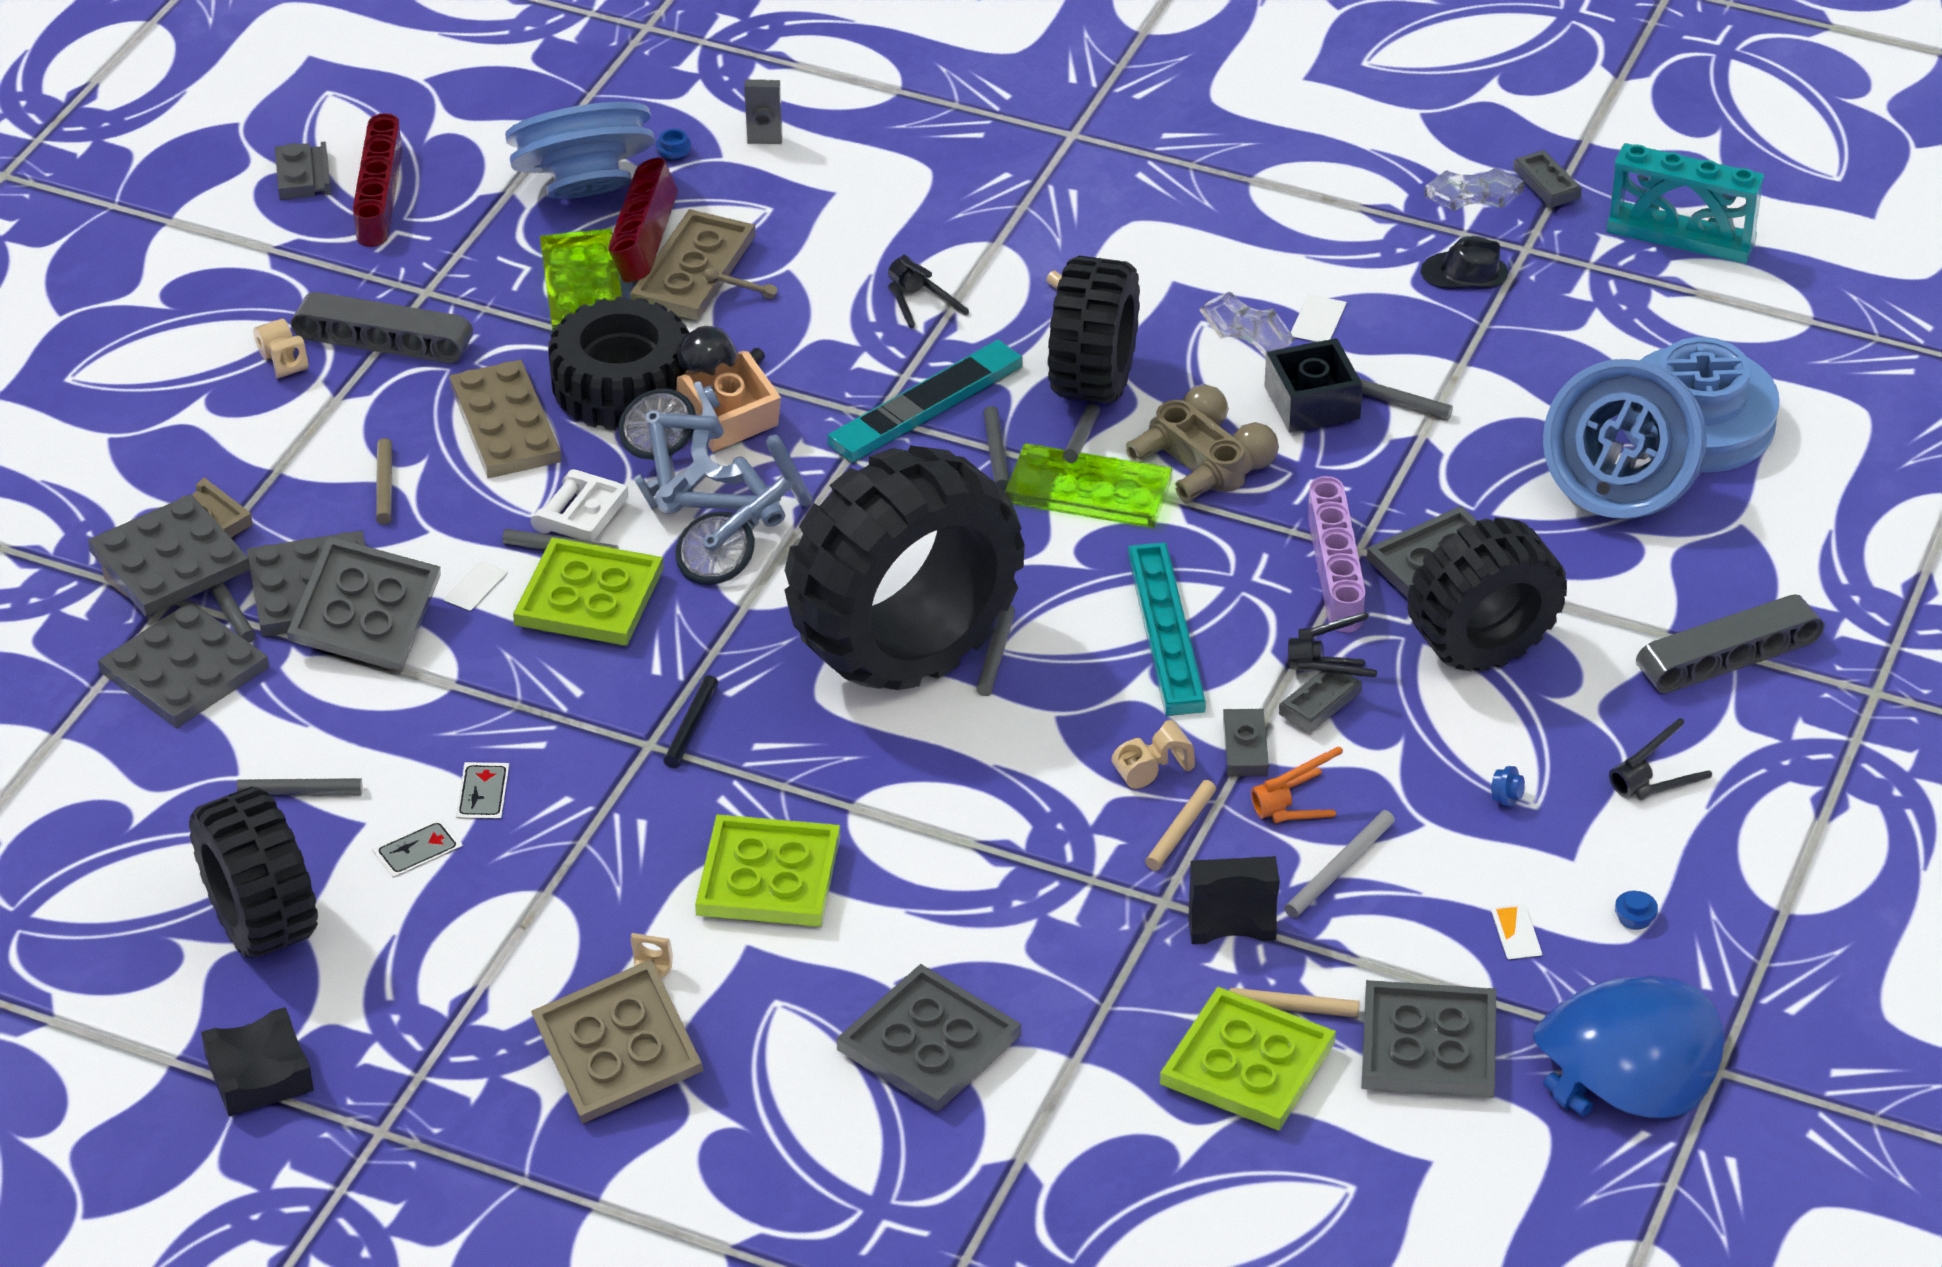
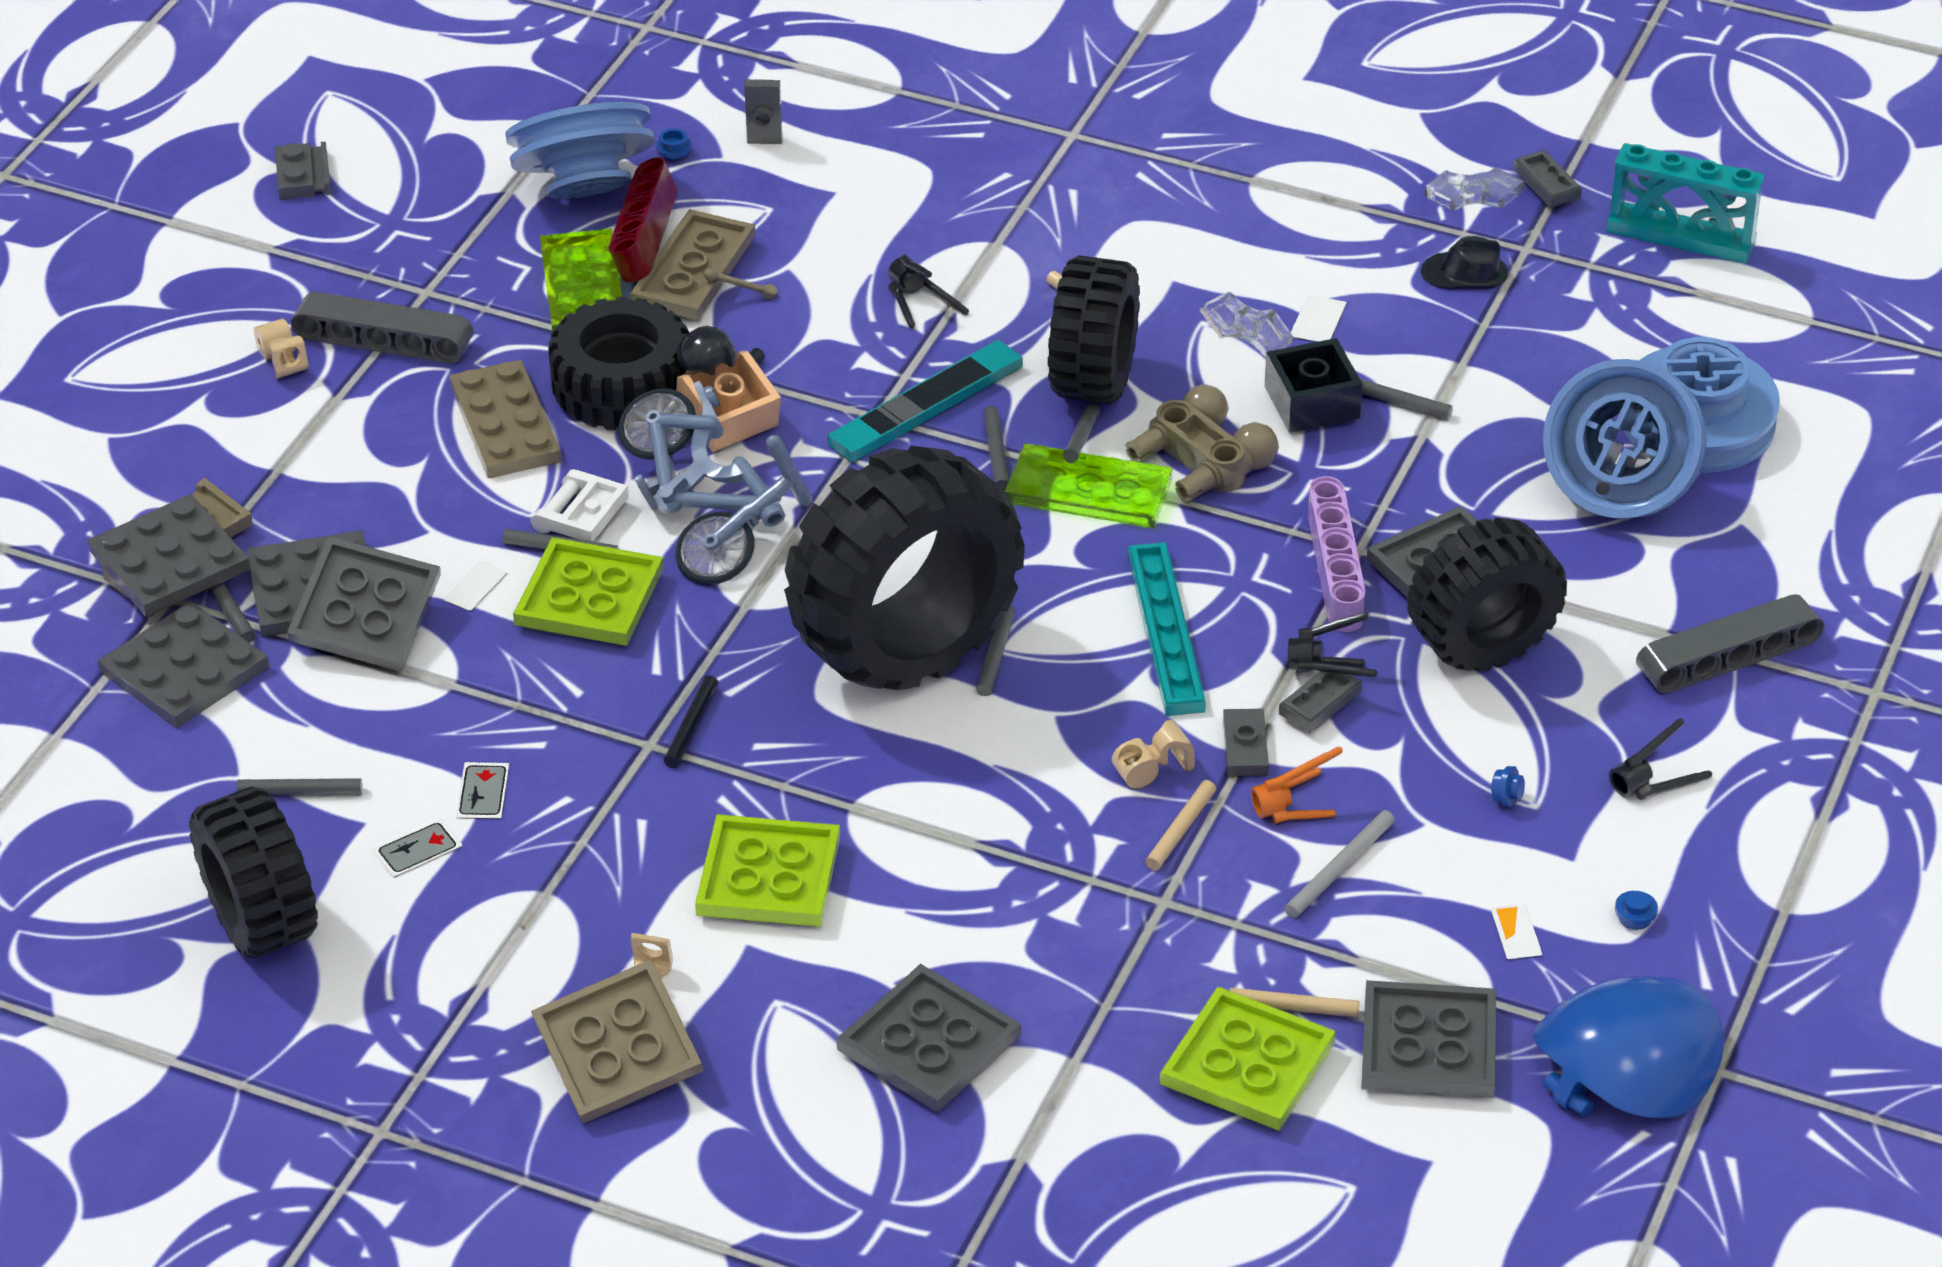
(257, 1062): black brick -> none
(377, 180): dark red beam -> none
(384, 481): dark tan bar -> none
(1233, 898): black brick -> none

